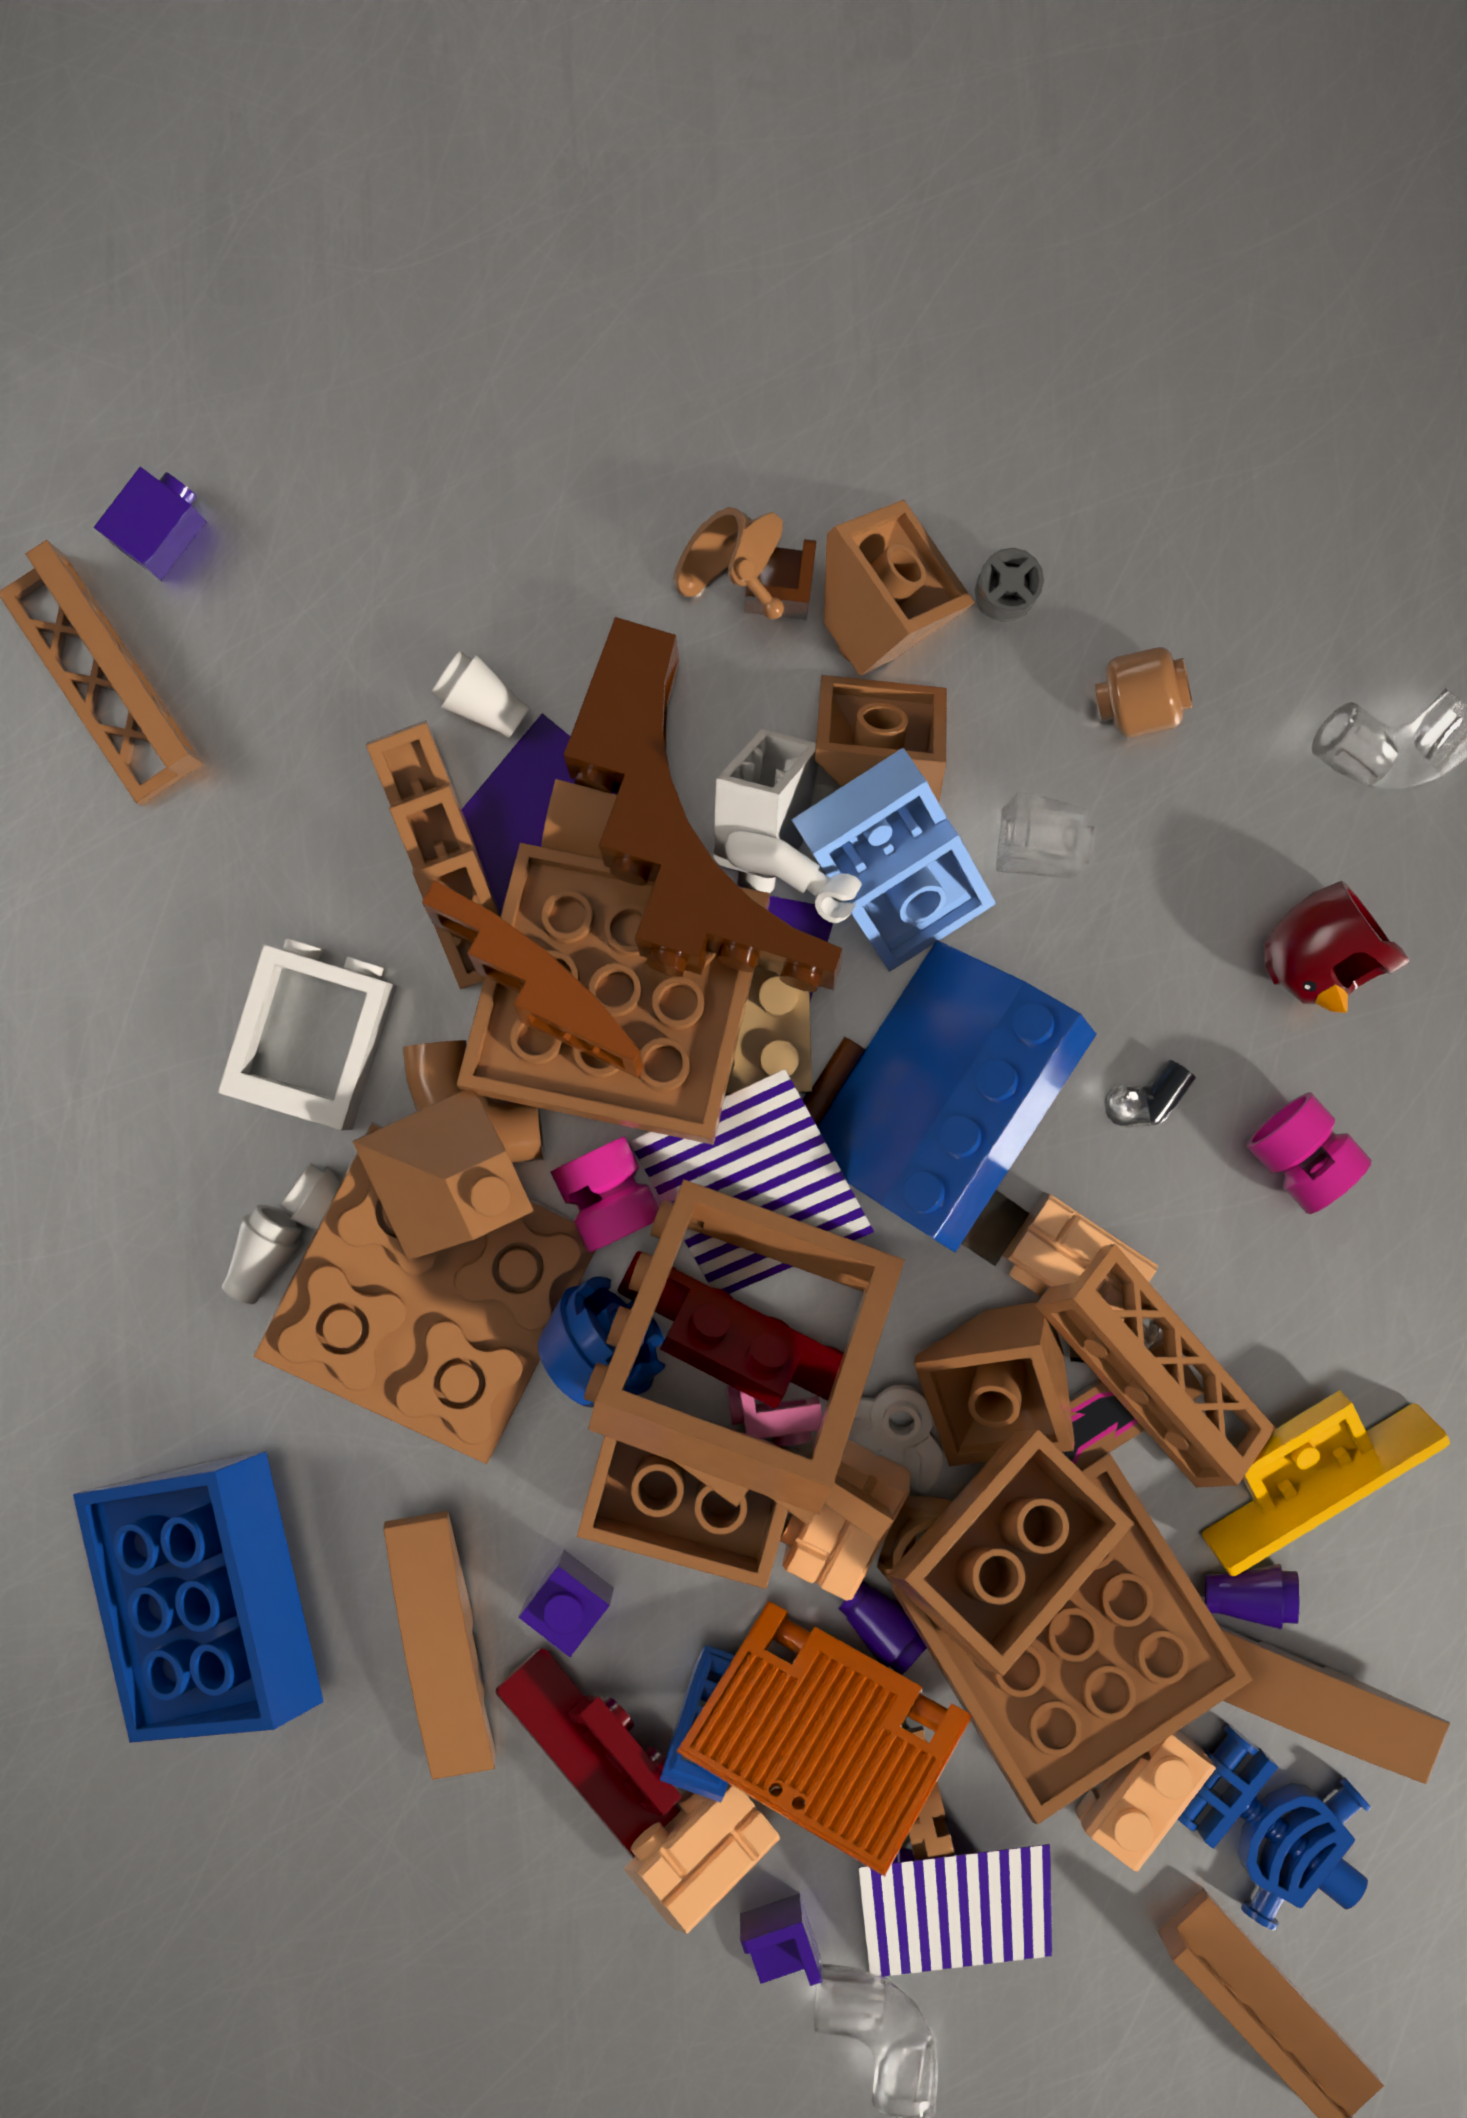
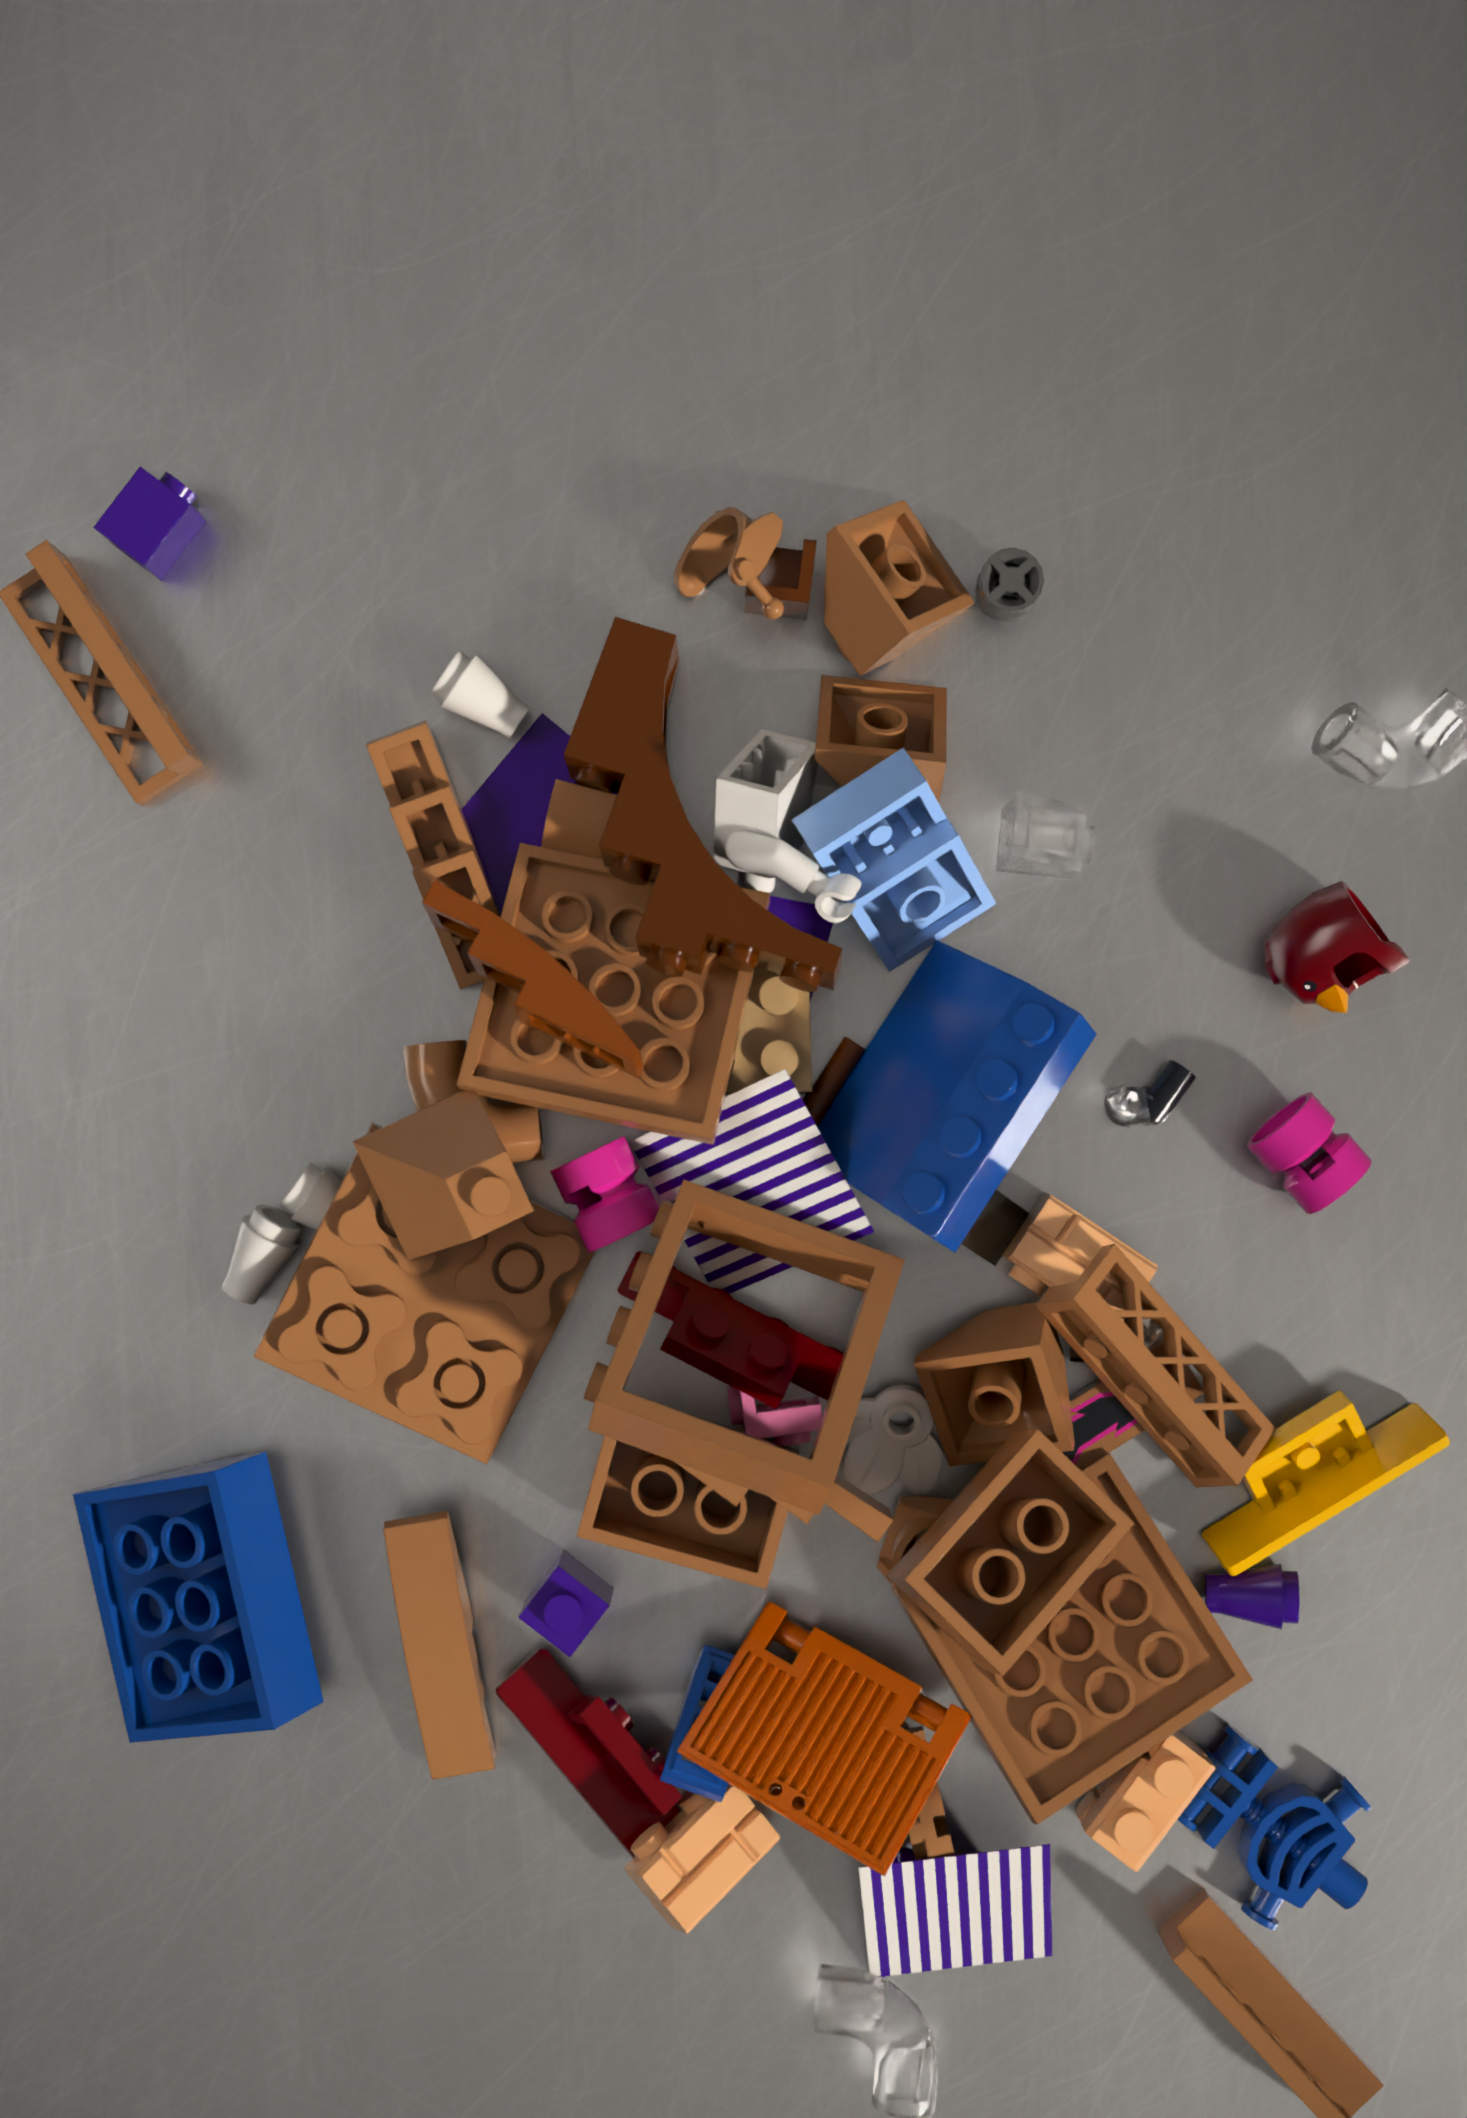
(293, 1100): white window -> none
(578, 1338): blue cone -> none
(781, 1940): dark purple panel -> none
(831, 1547): light nougat brick -> none
(883, 1628): dark purple cone -> none
(1144, 692): medium nougat head -> none
(1337, 1710): medium nougat slope -> none

